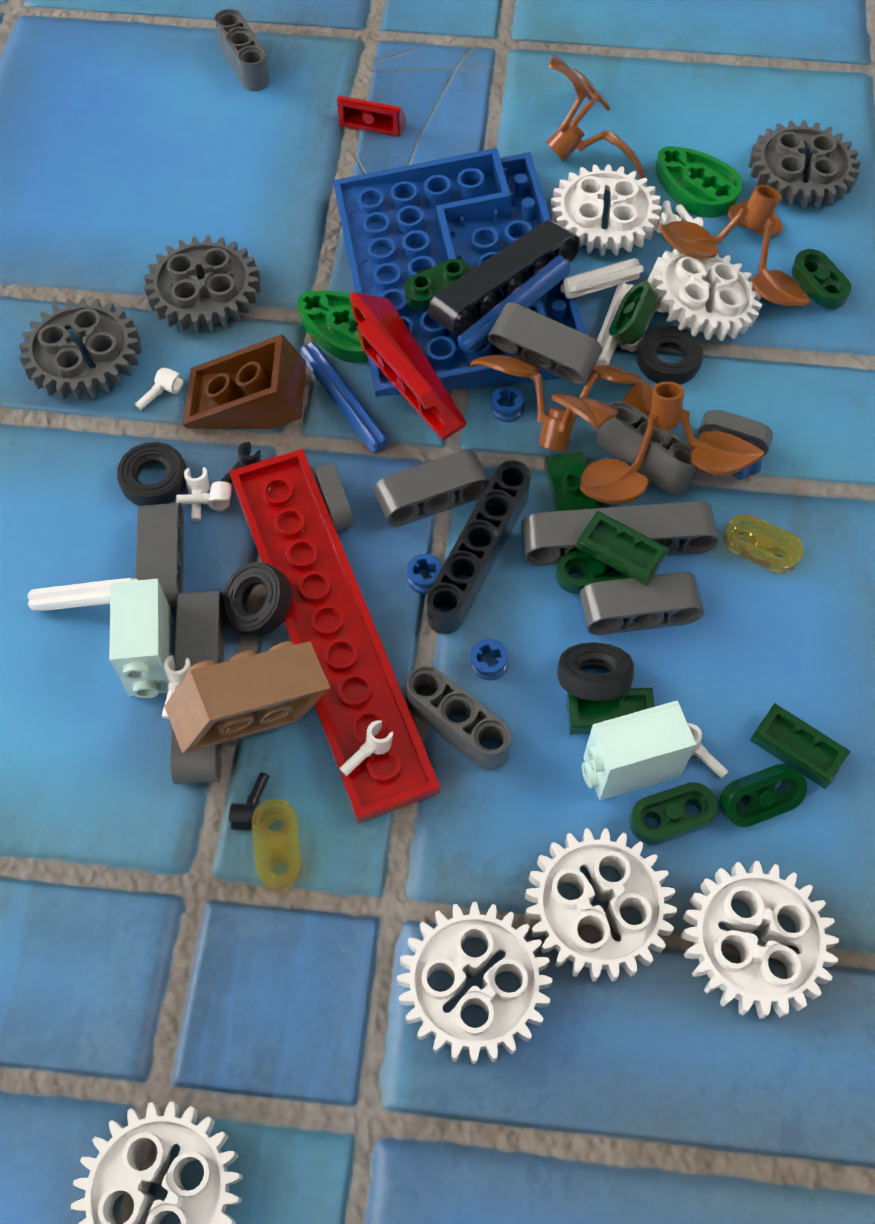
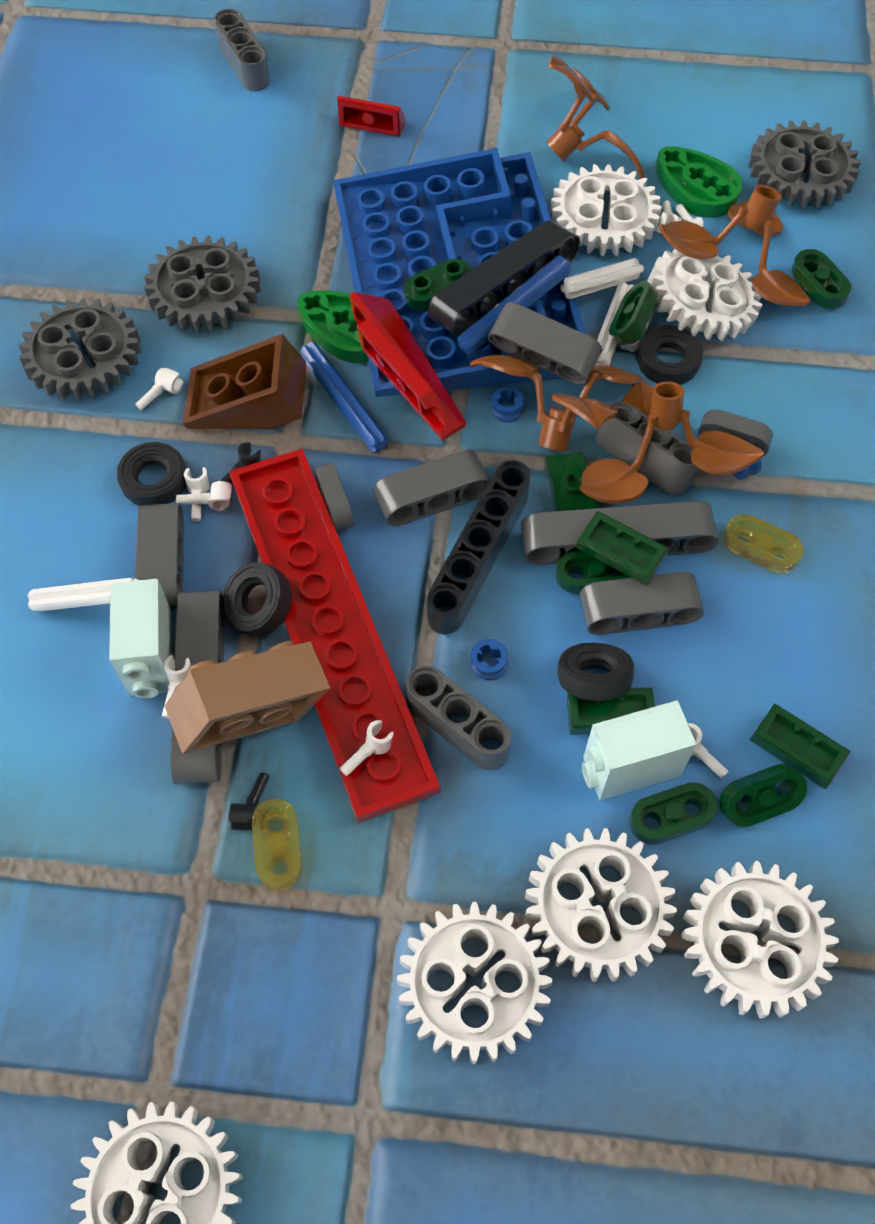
(419, 562): blue bush -> none

